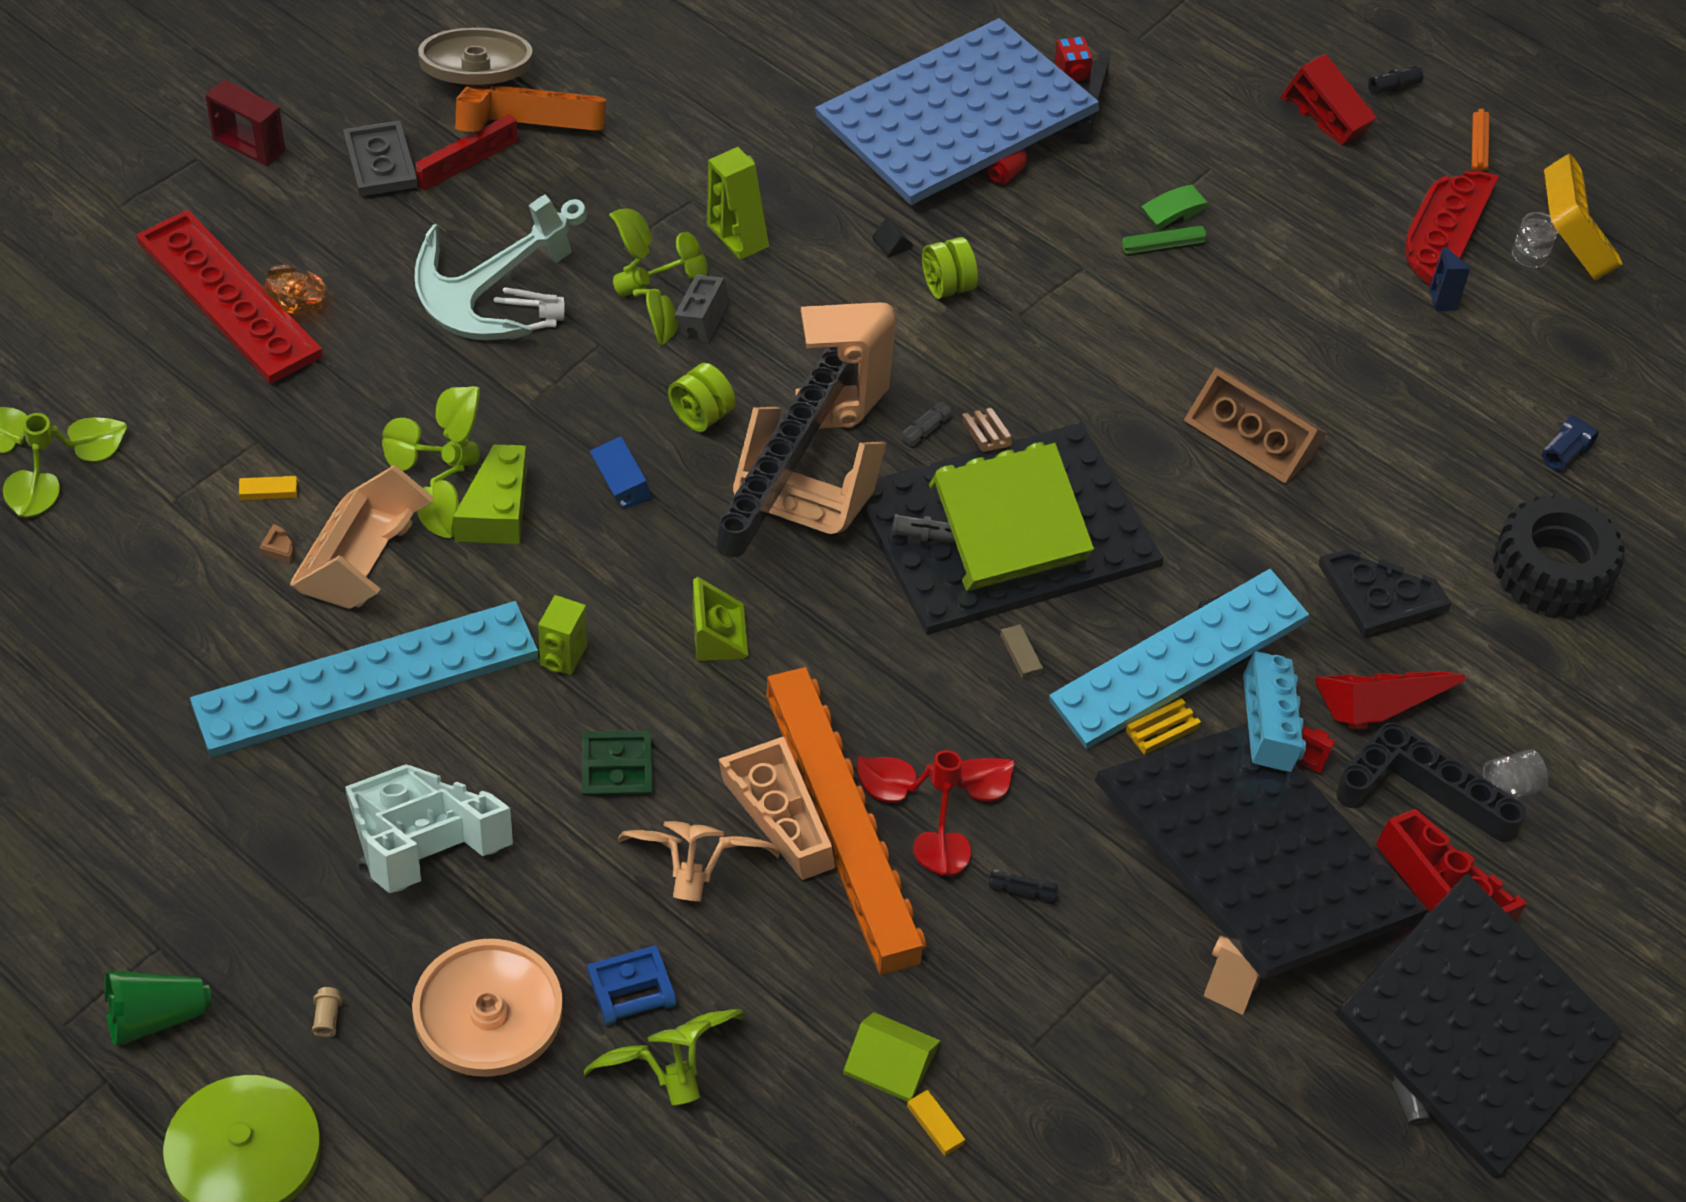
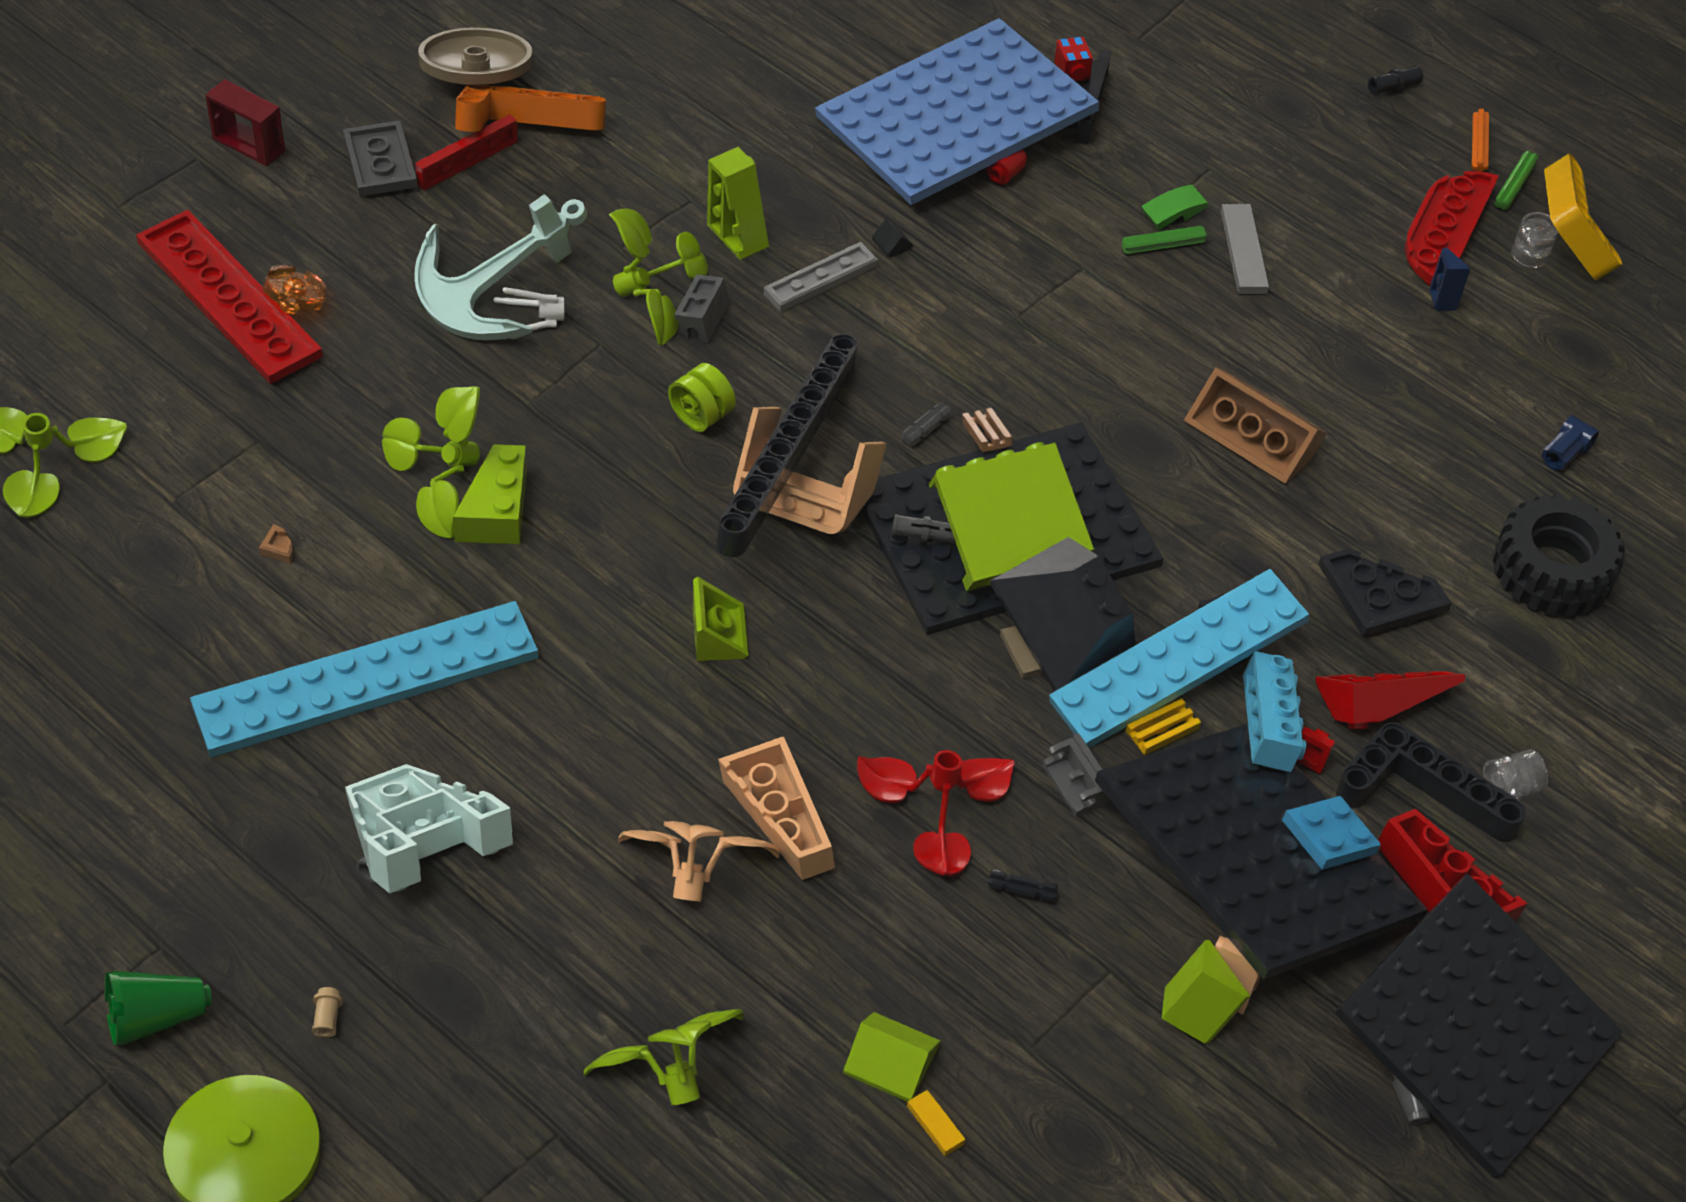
(268, 488): yellow piece -> none
(355, 537): light nougat windscreen -> none
(487, 1007): light nougat dish -> none
(562, 635): lime brick -> none
(616, 762): dark green slope -> none
(621, 472): blue hinge -> none
(627, 975): blue plate -> none
(820, 277): none -> light grey tile
(852, 832): orange brick -> none
(862, 336): light nougat windscreen -> none
(949, 267): lime wheel -> none
(1066, 611): none -> black slope
(1074, 775): none -> dark grey hinge
(1203, 995): none -> lime slope
(1244, 249): none -> light grey tile
(1330, 100): red wedge -> none
(1331, 832): none -> dark azure plate
(1516, 180): none -> bright green axle

